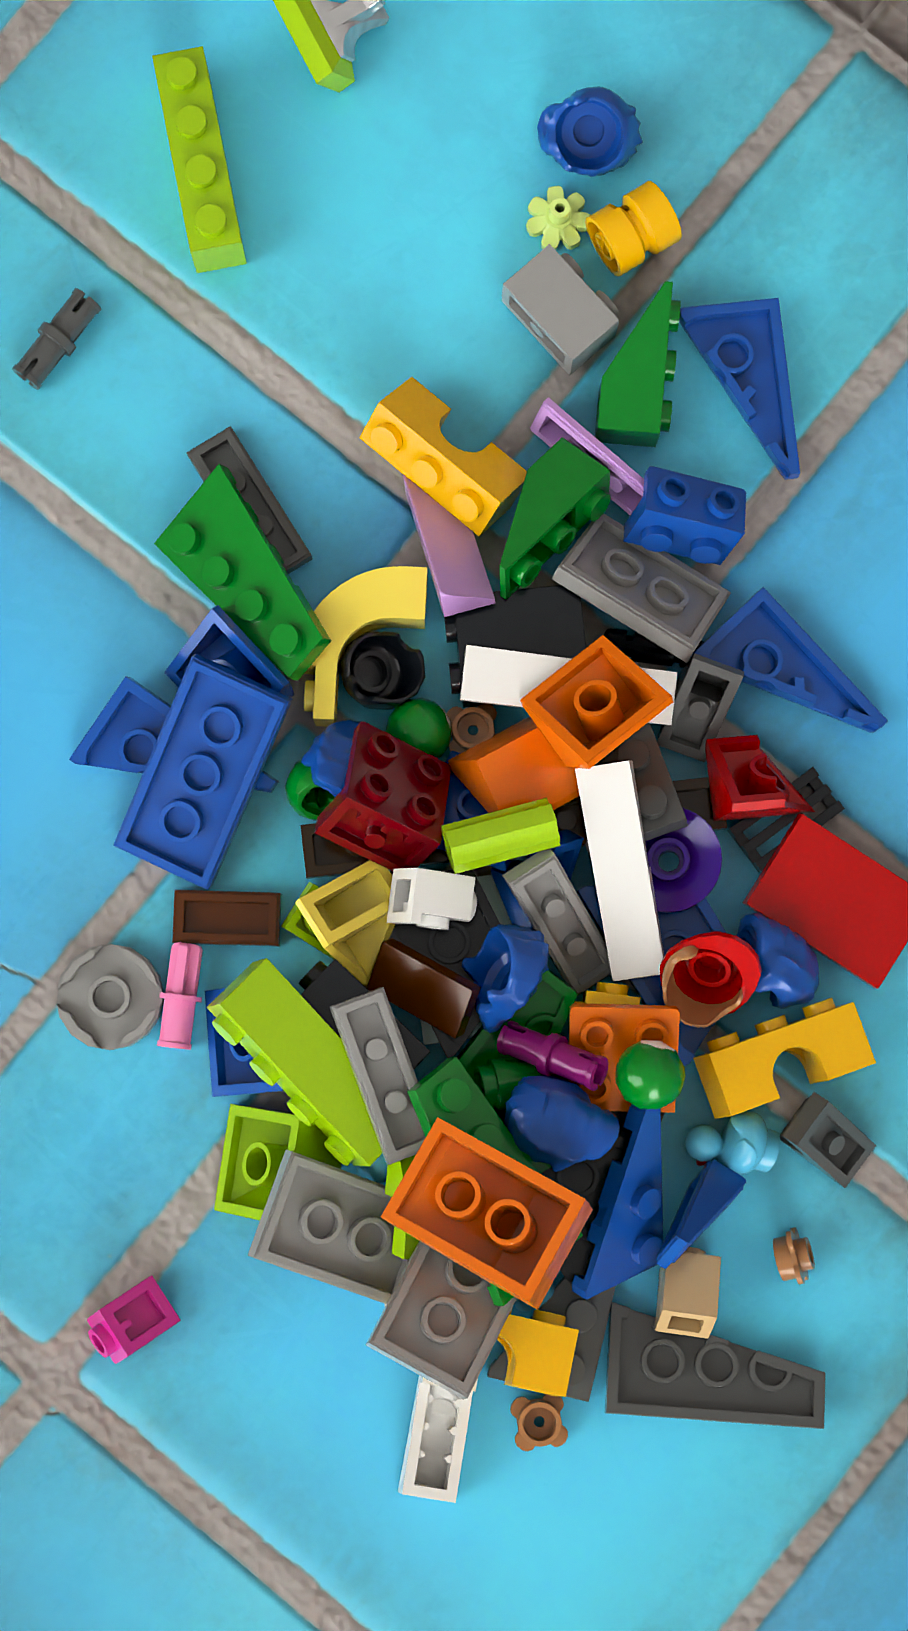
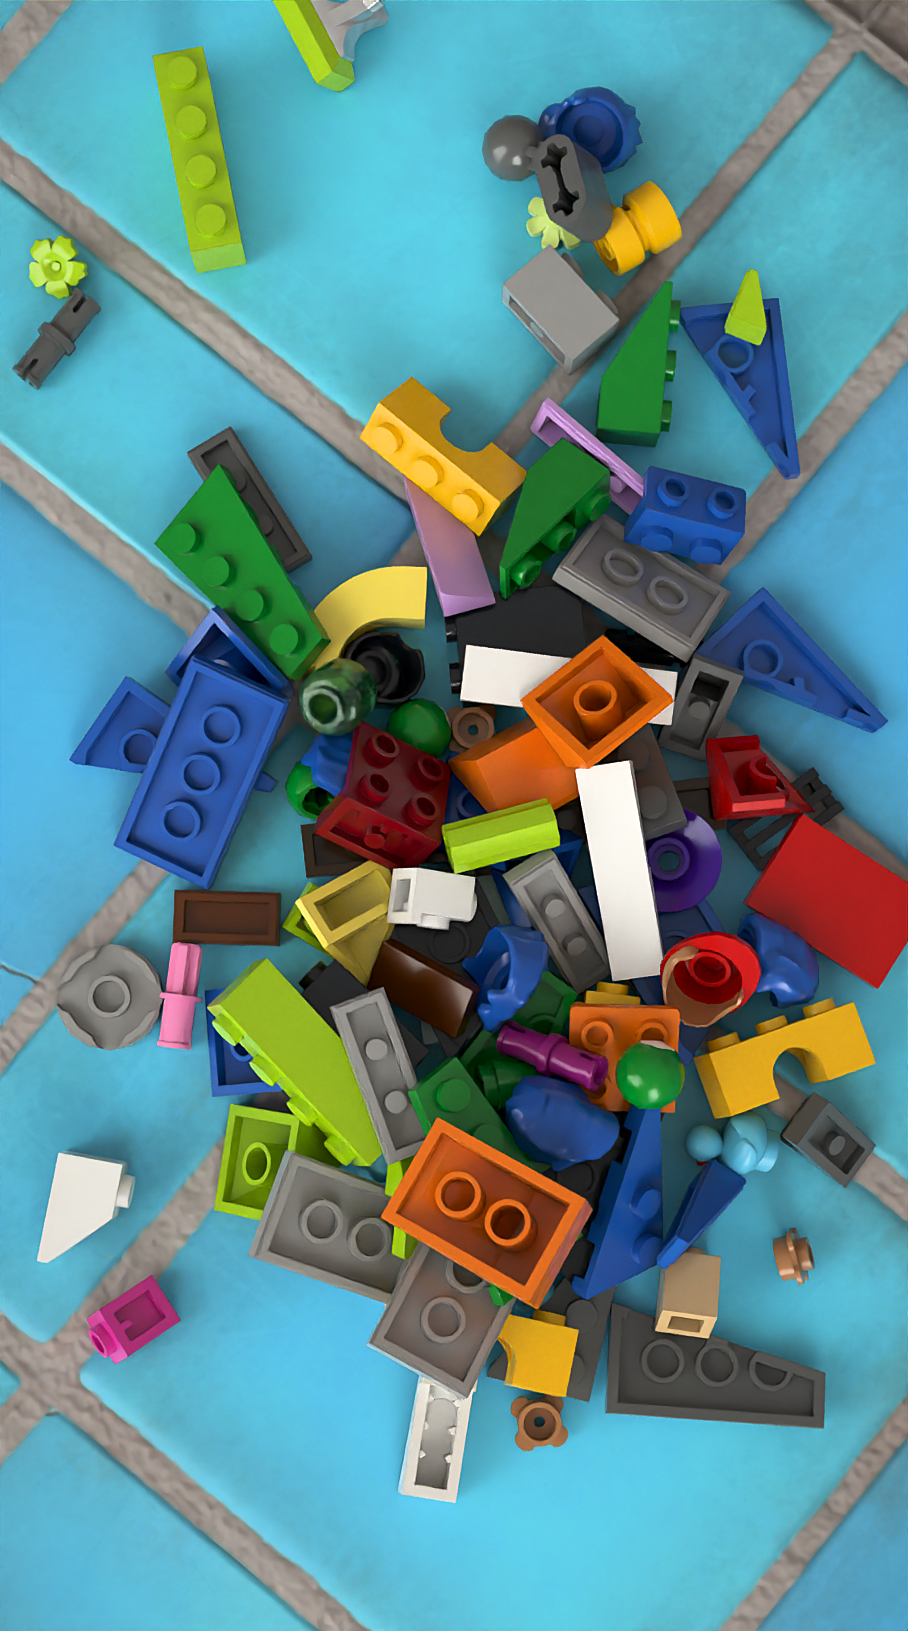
(55, 266): none -> lime plant
(83, 1199): none -> white slope
(337, 697): none -> clear green head
(566, 174): none -> dark grey beam
(747, 313): none -> lime slope

